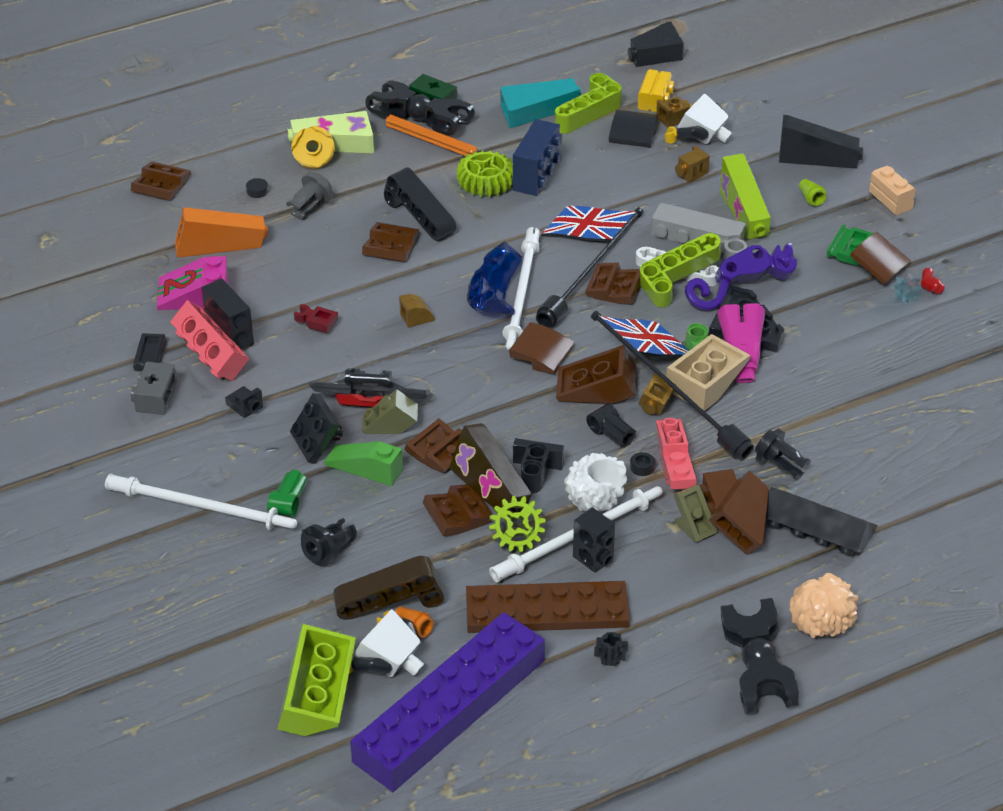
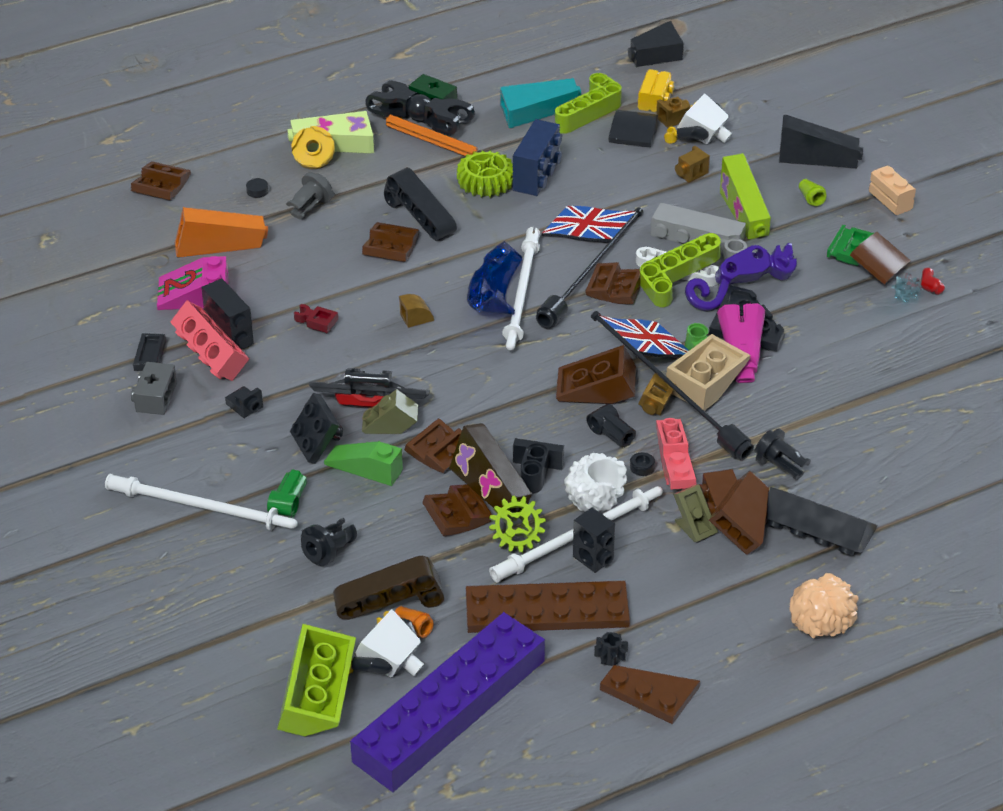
(541, 347): reddish brown slope -> none
(650, 691): none -> reddish brown wing
(764, 672): black piece -> none

